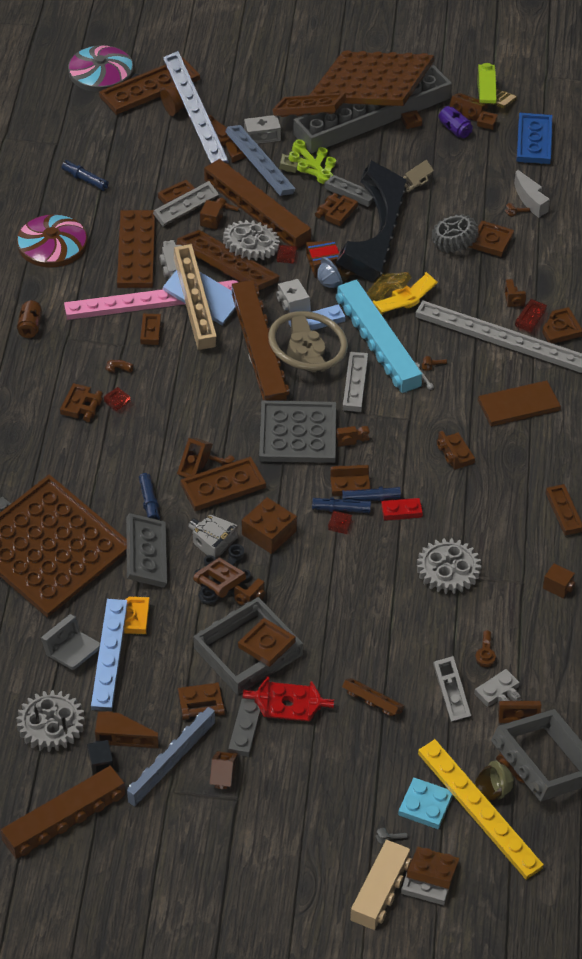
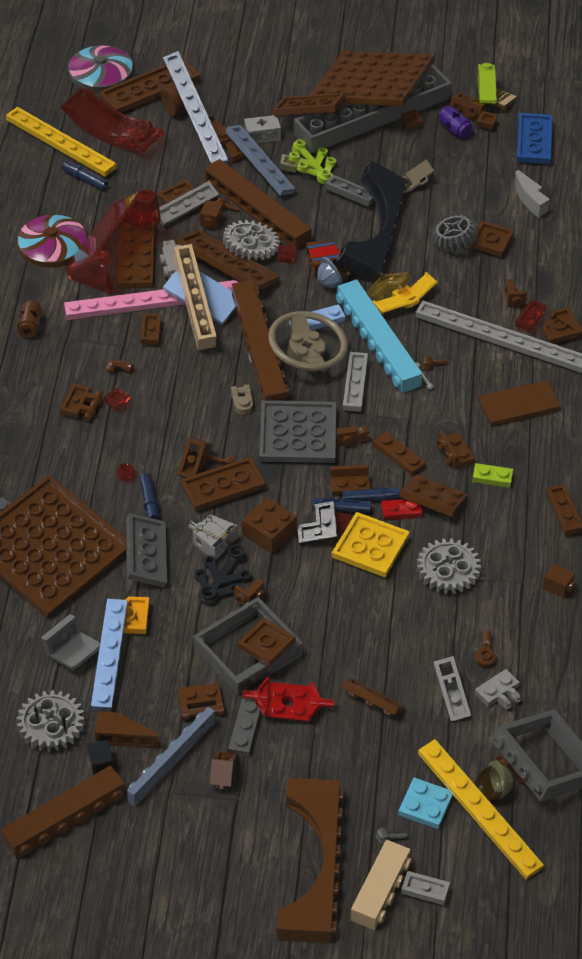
(61, 141): none -> yellow plate
(90, 261): none -> clear red windscreen
(108, 124): none -> clear red windscreen
(125, 472): none -> clear red plate
(223, 572): reddish brown plate -> none
(244, 404): none -> dark tan plate
(293, 296): light grey brick -> none
(311, 915): none -> reddish brown arch
(323, 529): none -> plate
(340, 209): reddish brown plate -> none
(370, 544): none -> yellow plate
(399, 453): none -> reddish brown plate
(432, 867): reddish brown plate -> none
(433, 495): none -> reddish brown plate
(492, 475): none -> lime plate
(512, 210): reddish brown hand -> none
(515, 710): reddish brown plate -> none

